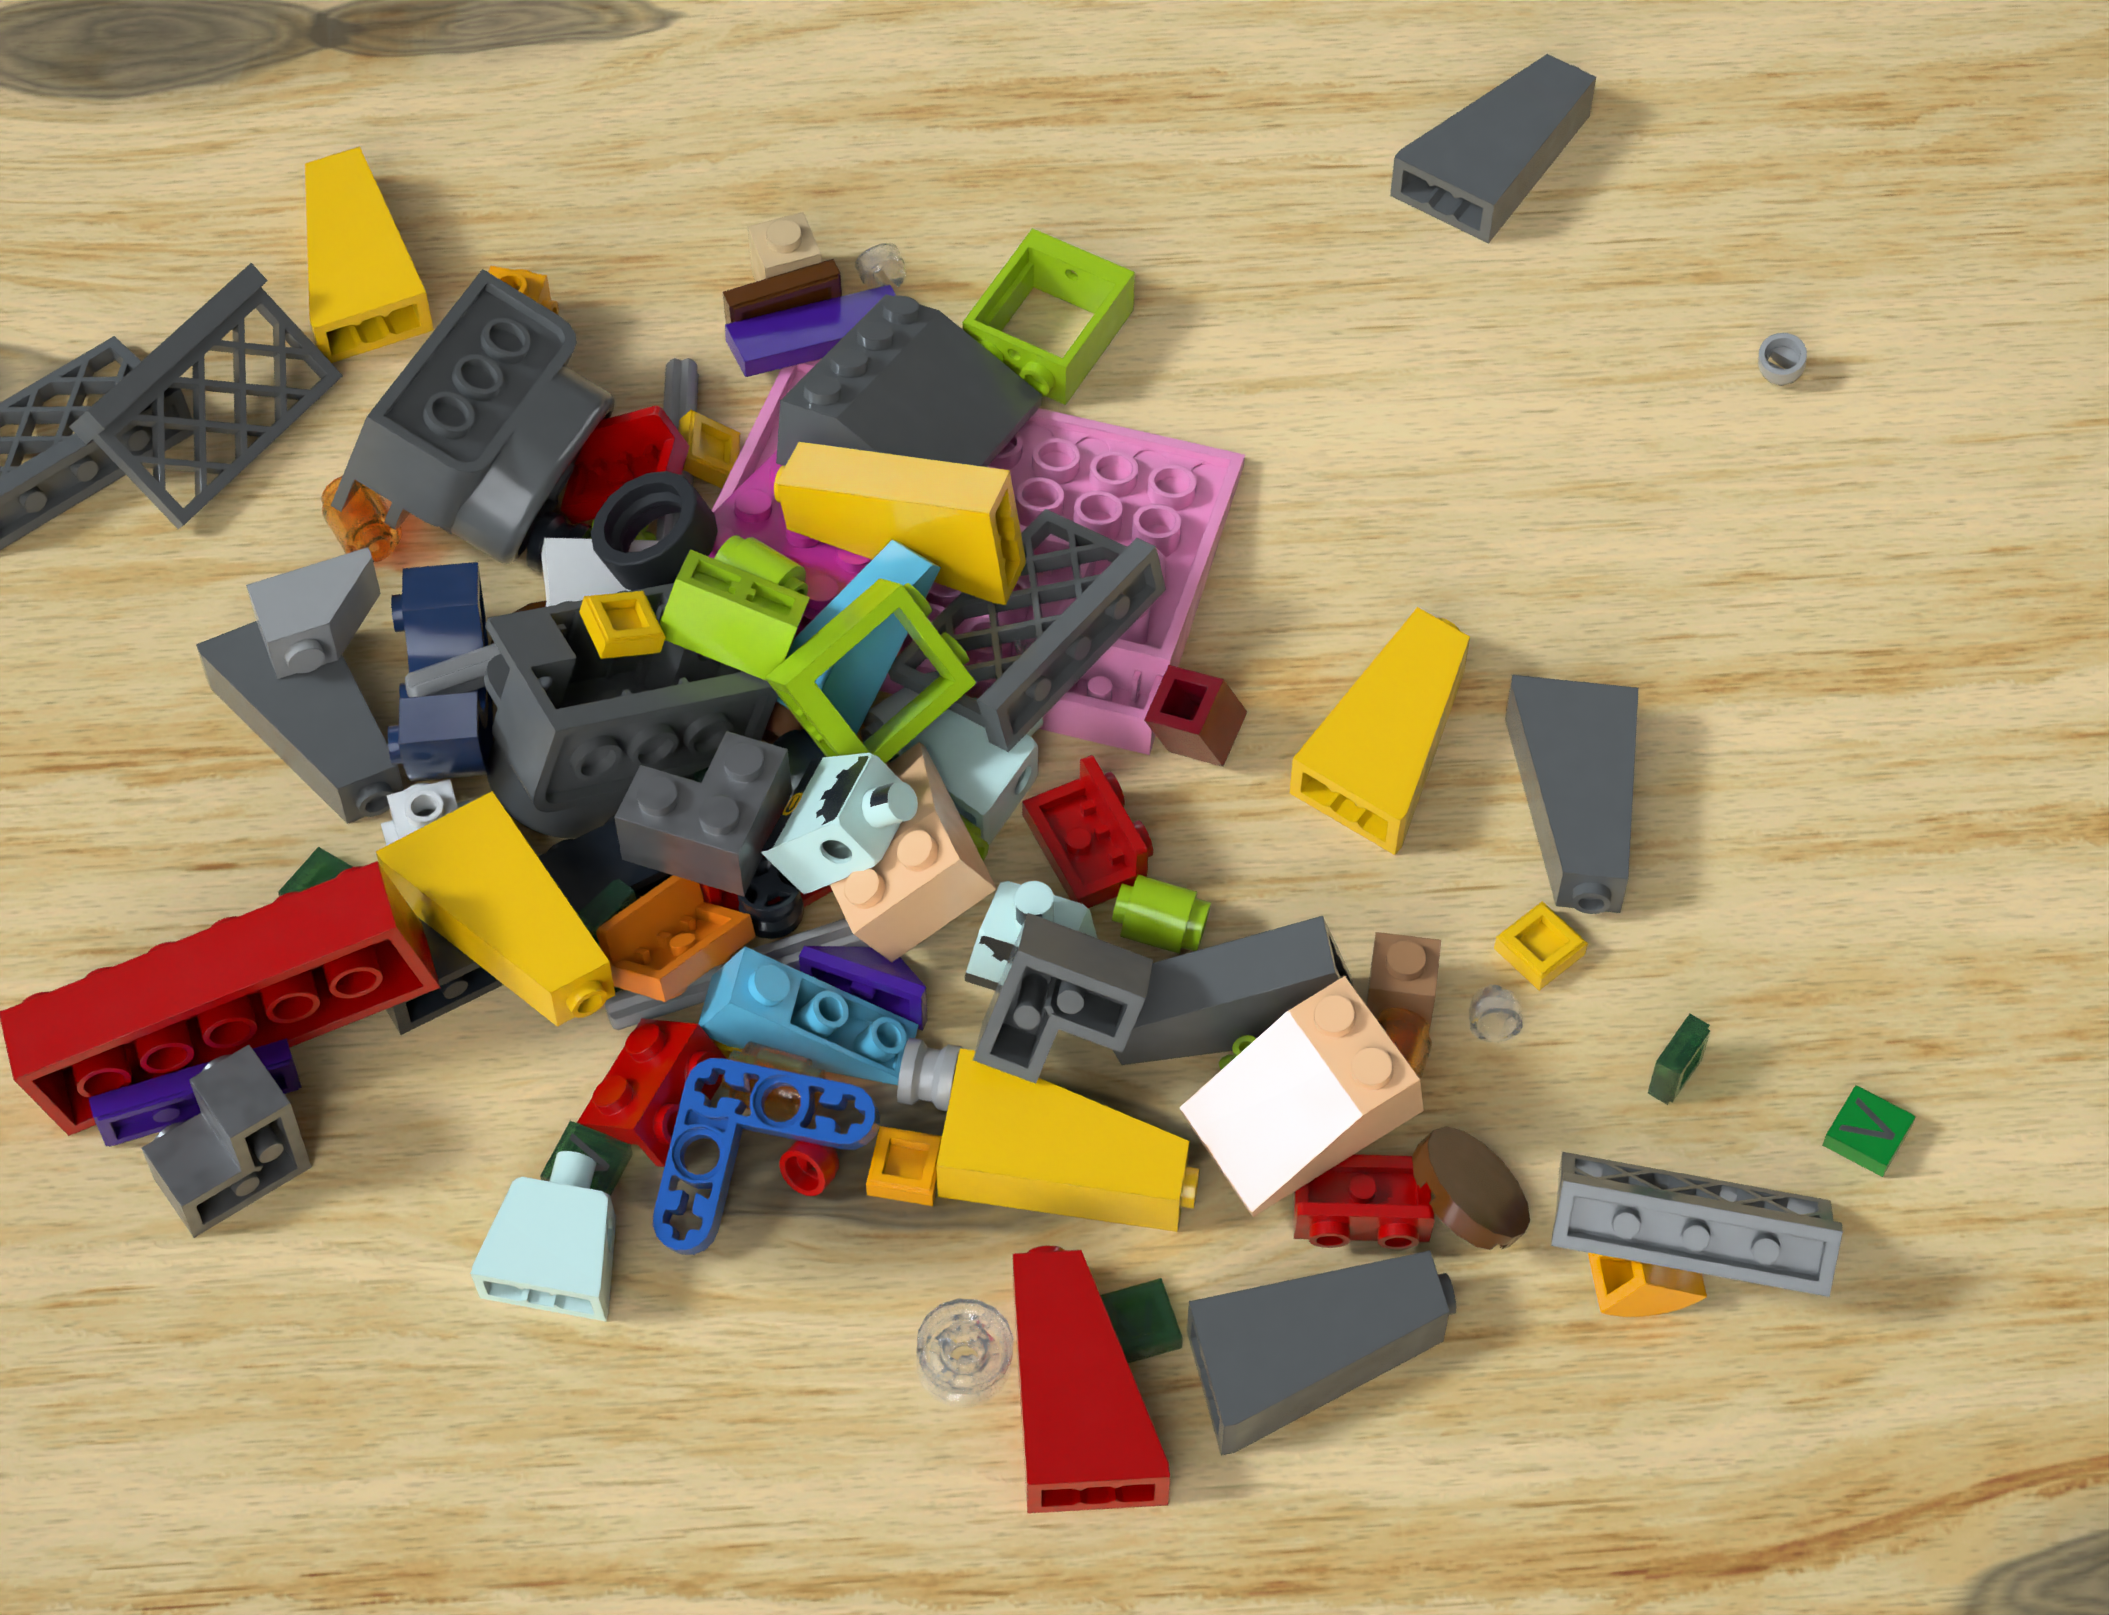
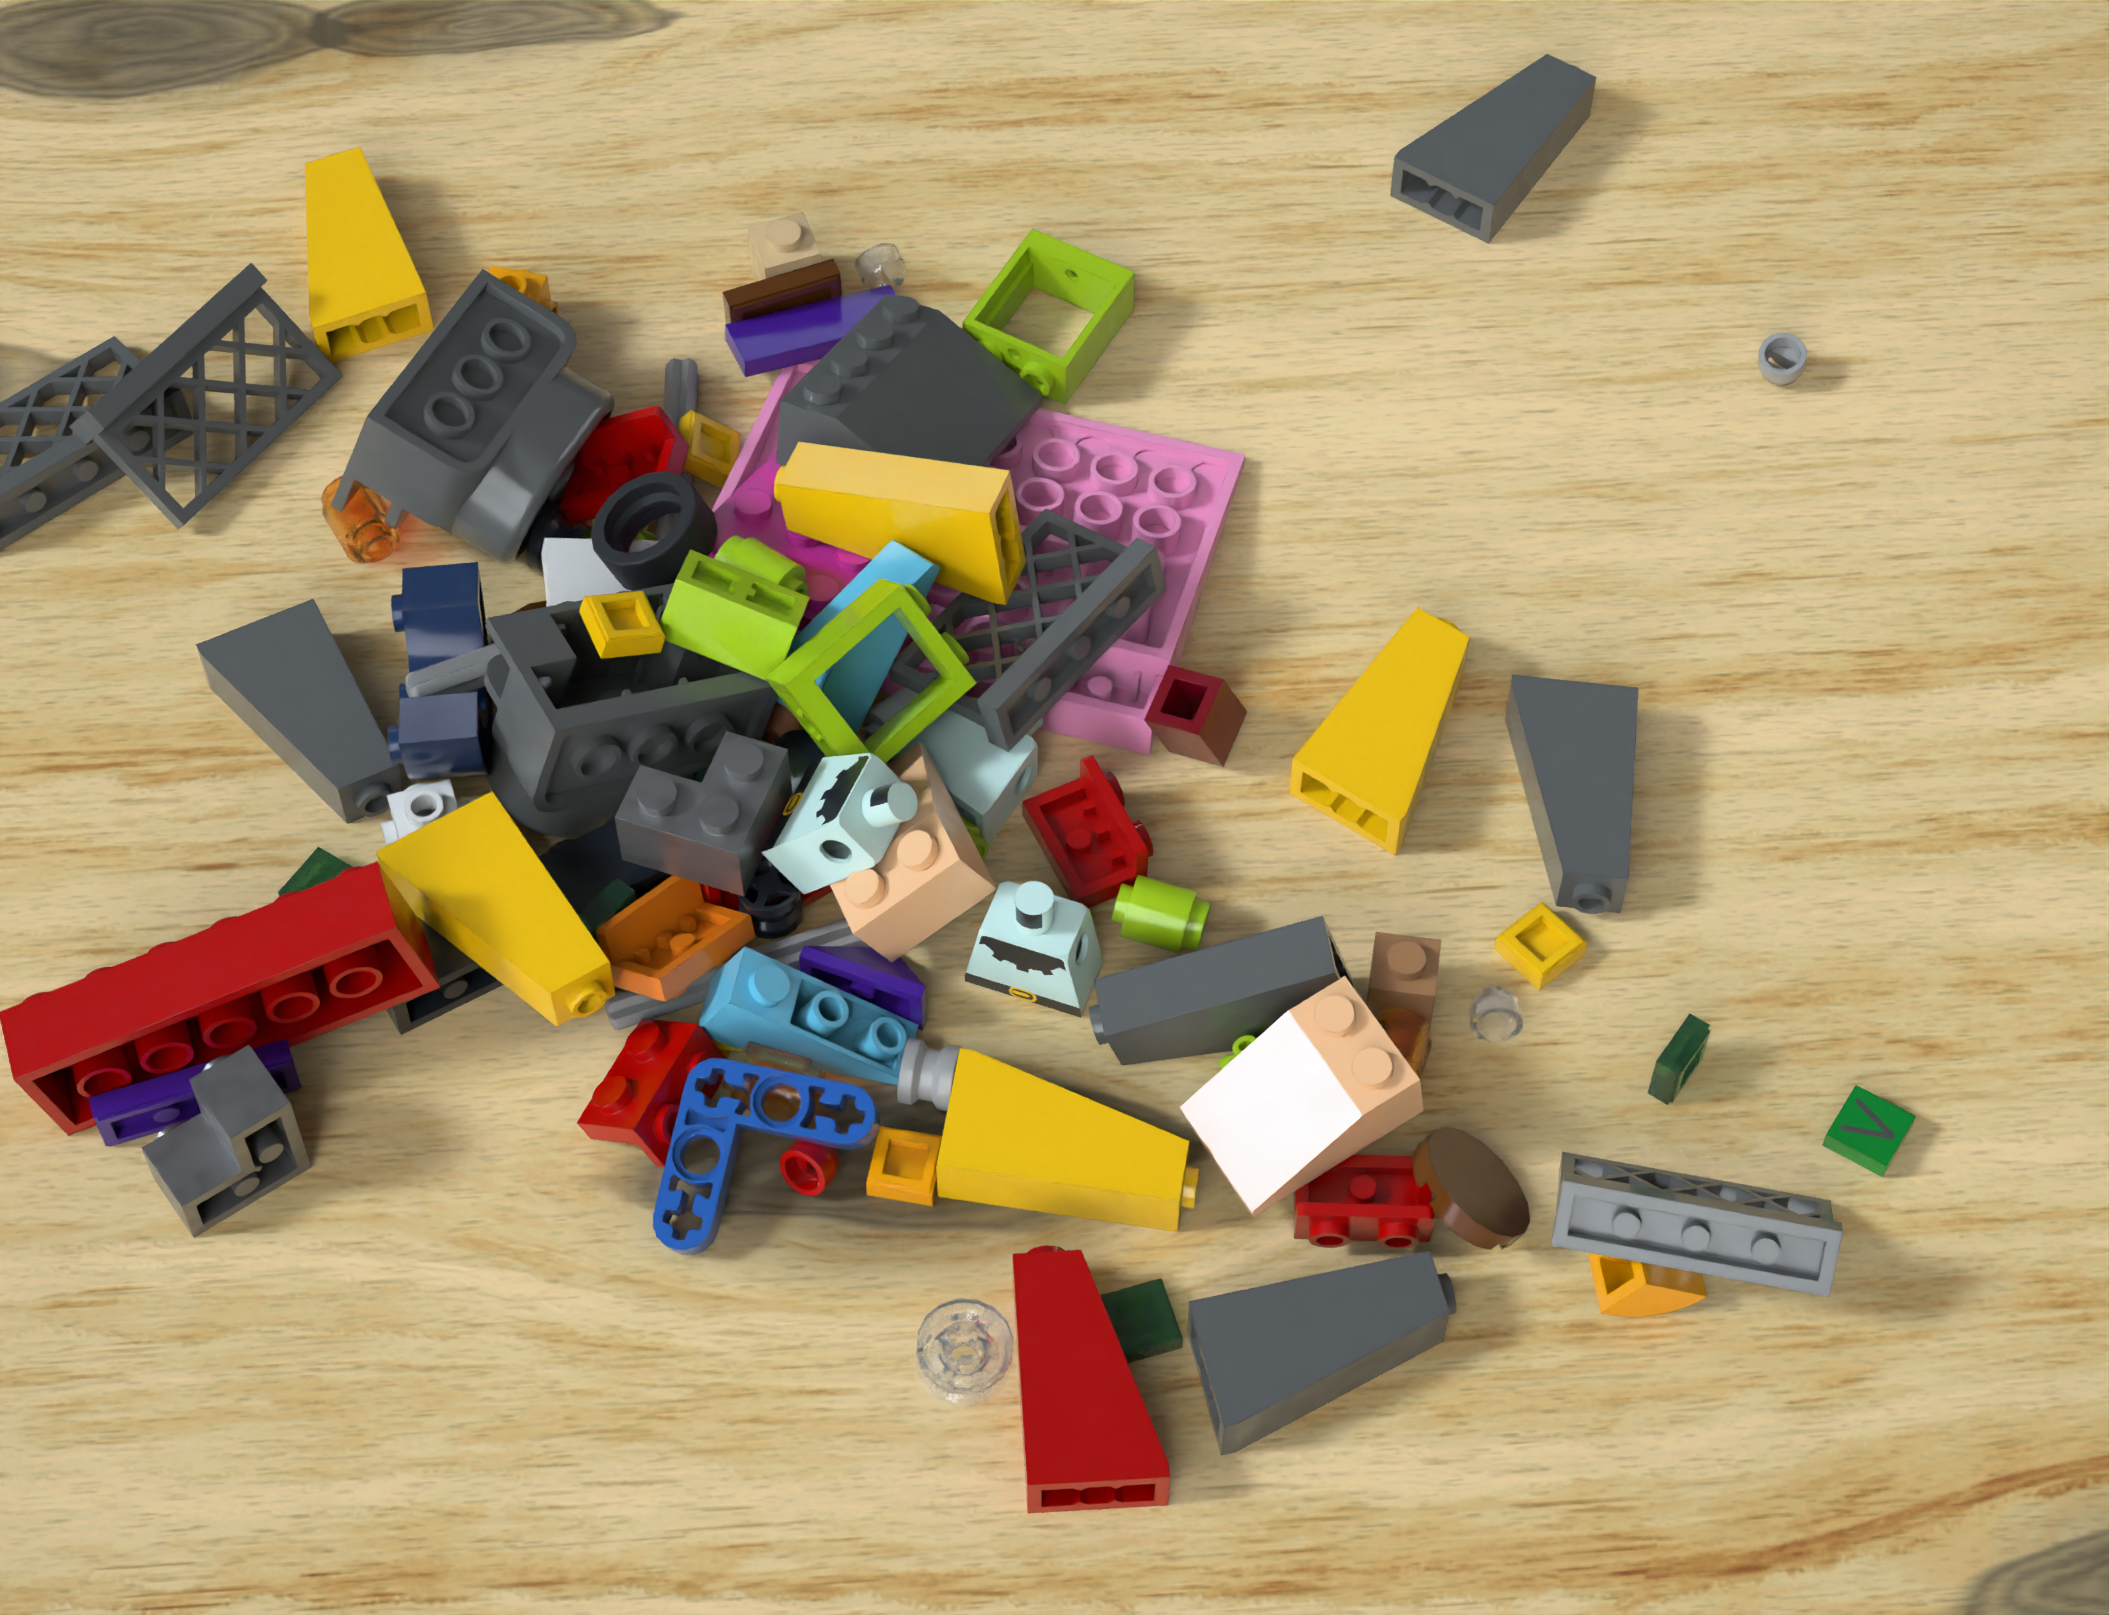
(314, 610): light grey slope -> none
(551, 1243): light aqua torso -> none
(608, 1153): clear green tile -> none
(1062, 984): dark grey brick -> none

